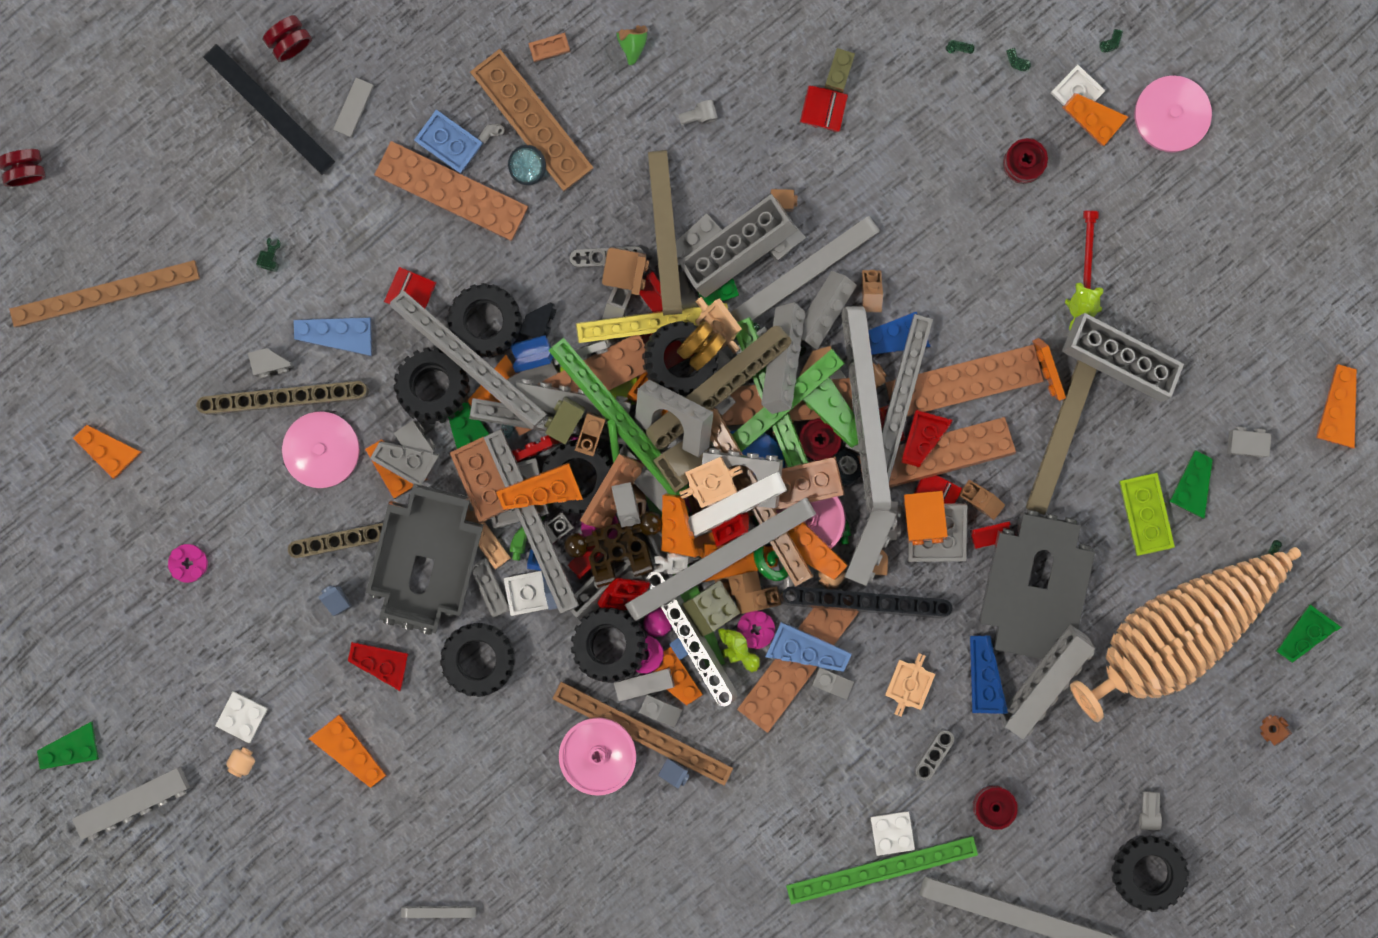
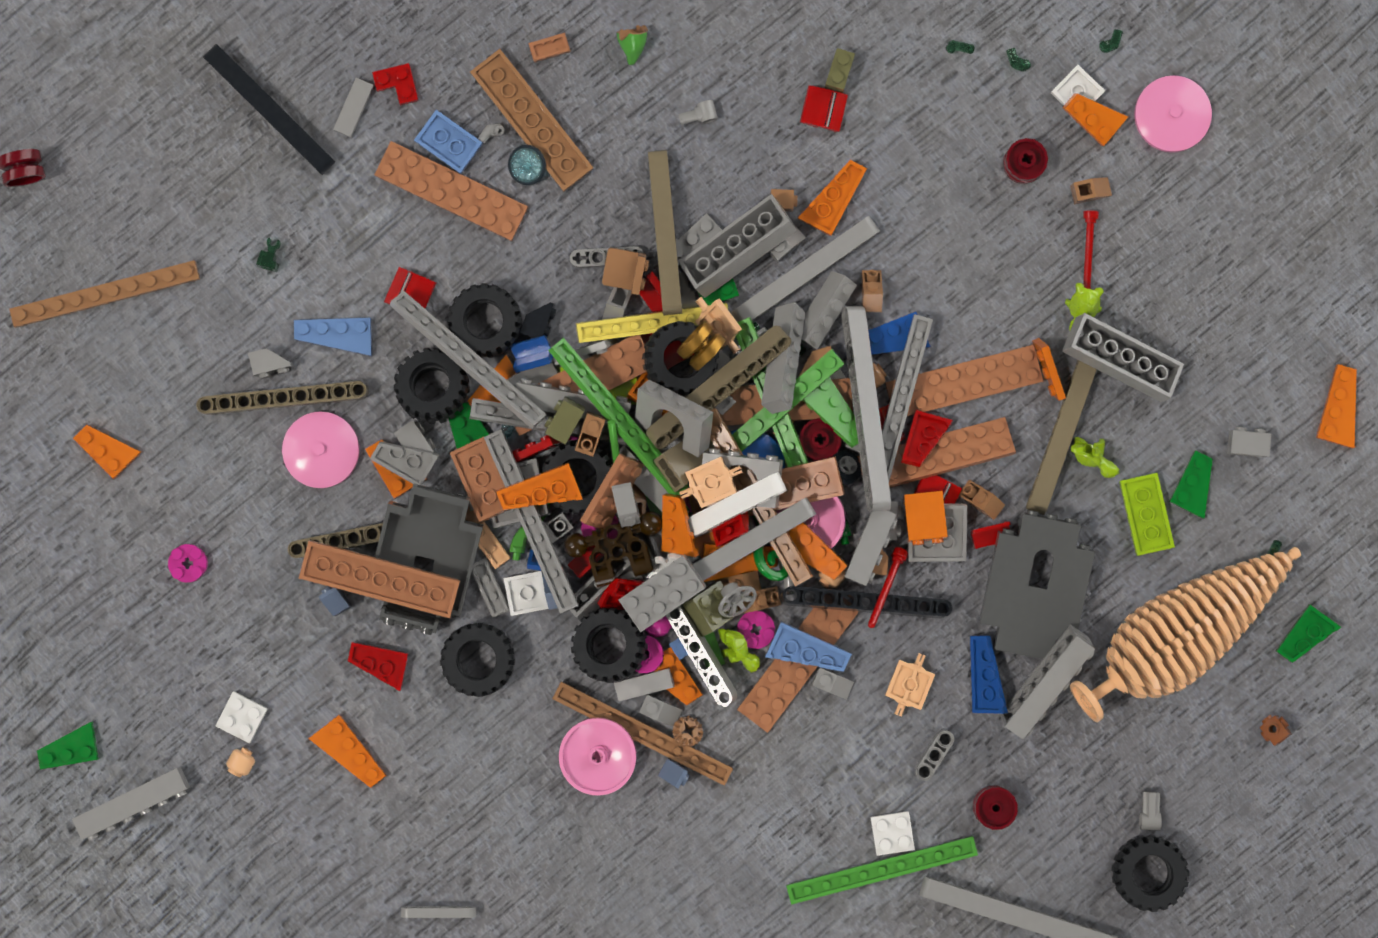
(287, 38): dark red wheel -> none
(379, 579): none -> nougat plate
(399, 78): none -> red plate
(662, 593): none -> light grey brick
(686, 739): none -> medium nougat gear
(734, 597): none -> light grey wheel
(831, 203): none -> orange wing
(898, 556): none -> red piece
(1090, 190): none -> medium nougat slope
(1092, 456): none -> lime animal

